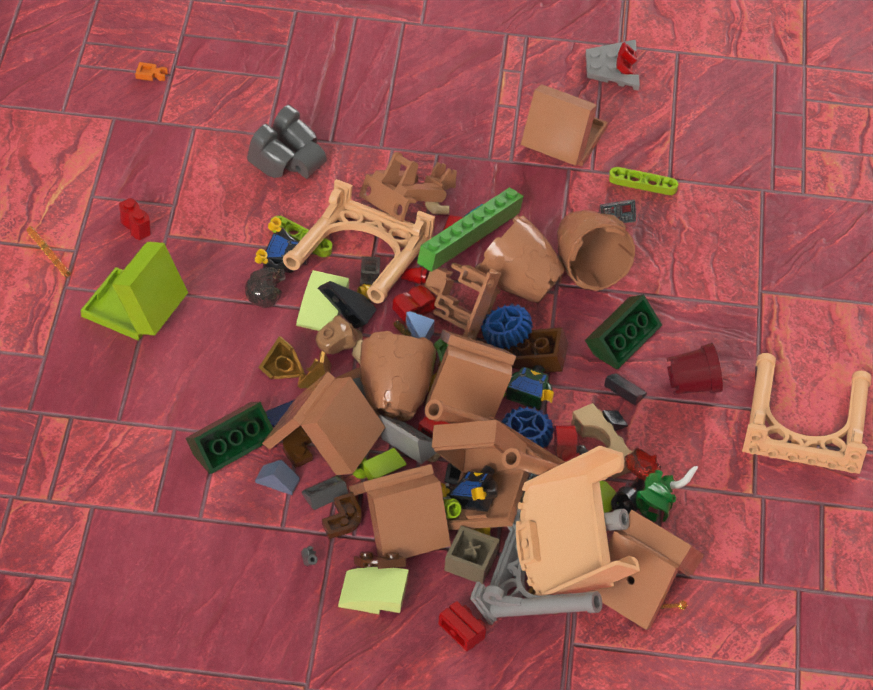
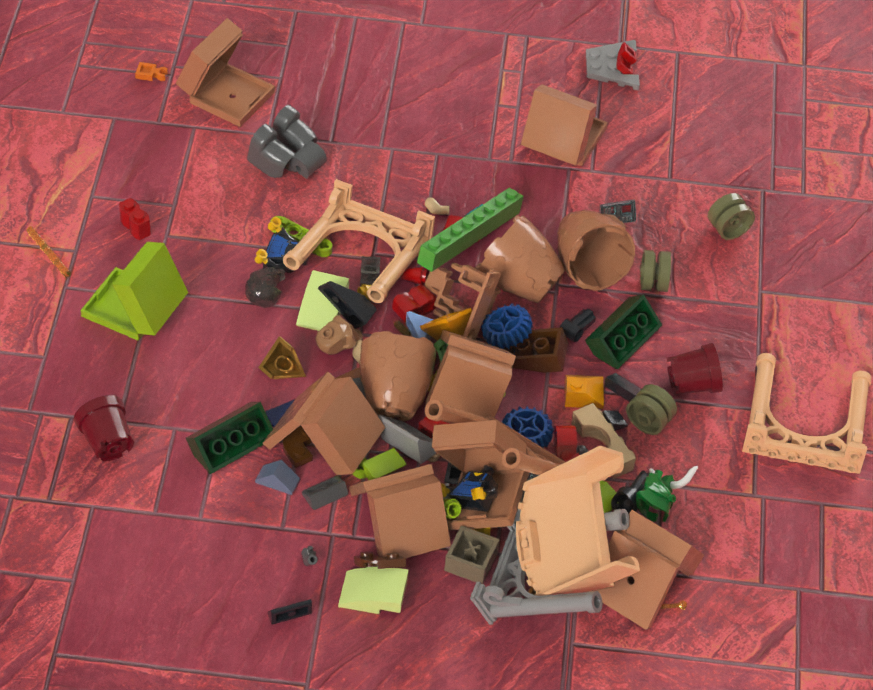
(105, 427): none -> dark red piece
(212, 80): none -> nougat container
(290, 612): none -> black slope
(316, 370): pearl gold slope -> none
(347, 519): reddish brown plate -> none
(396, 187): nougat container -> none
(453, 322): none -> light orange slope
(462, 625): red brick -> none
(530, 387): torso -> none
(578, 324): none -> black piece
(583, 391): none -> light orange slope
(641, 463): clear red hair -> none
(642, 183): lime beam -> none
(651, 409): none -> olive wheel
(652, 270): none -> olive wheel
(731, 216): none -> olive wheel

